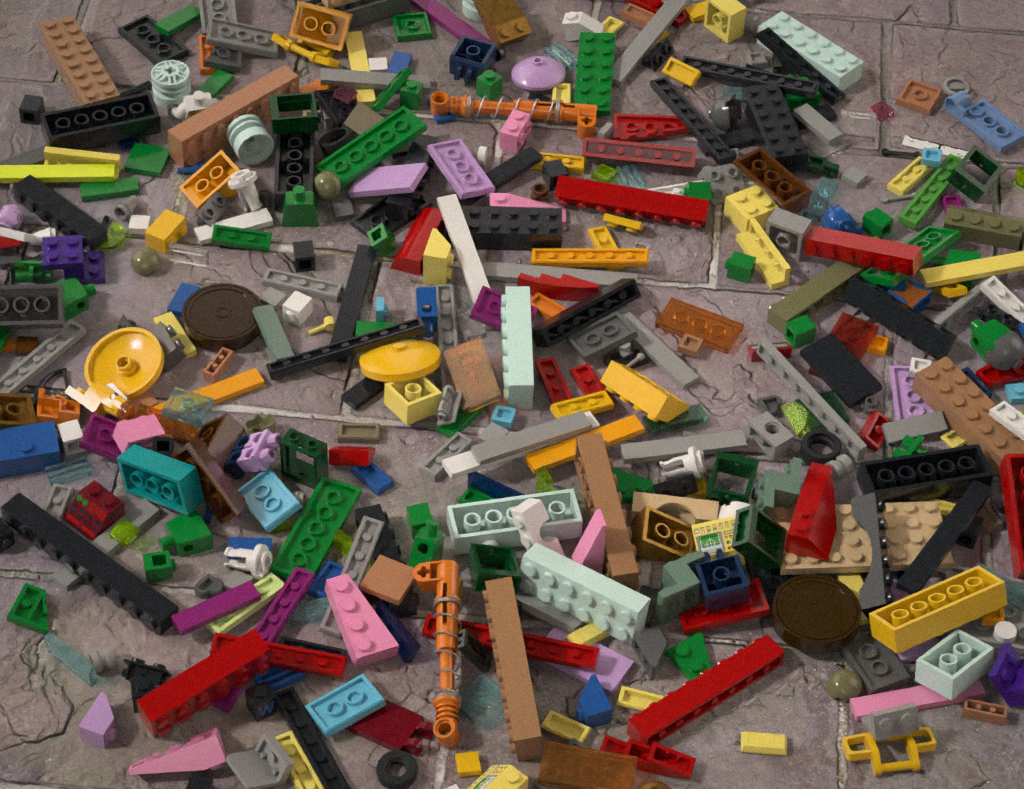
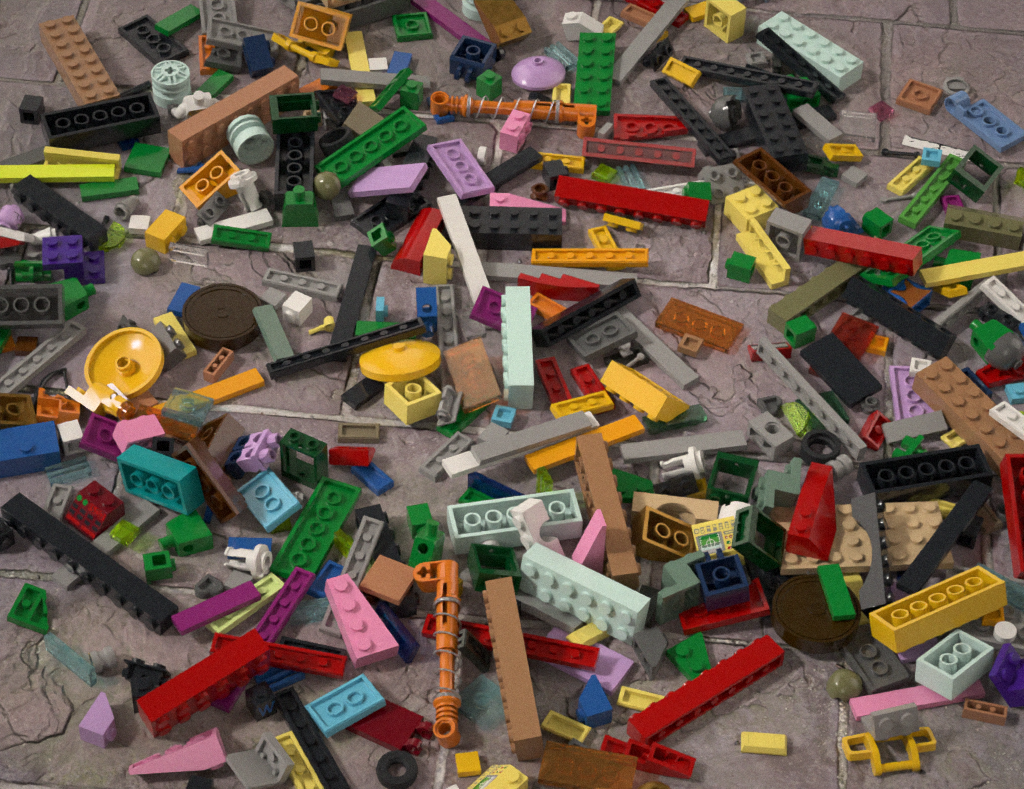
(257, 55): none -> dark blue brick
(259, 424): olive hair -> none
(836, 592): none -> green tile
(842, 152): none -> yellow plate

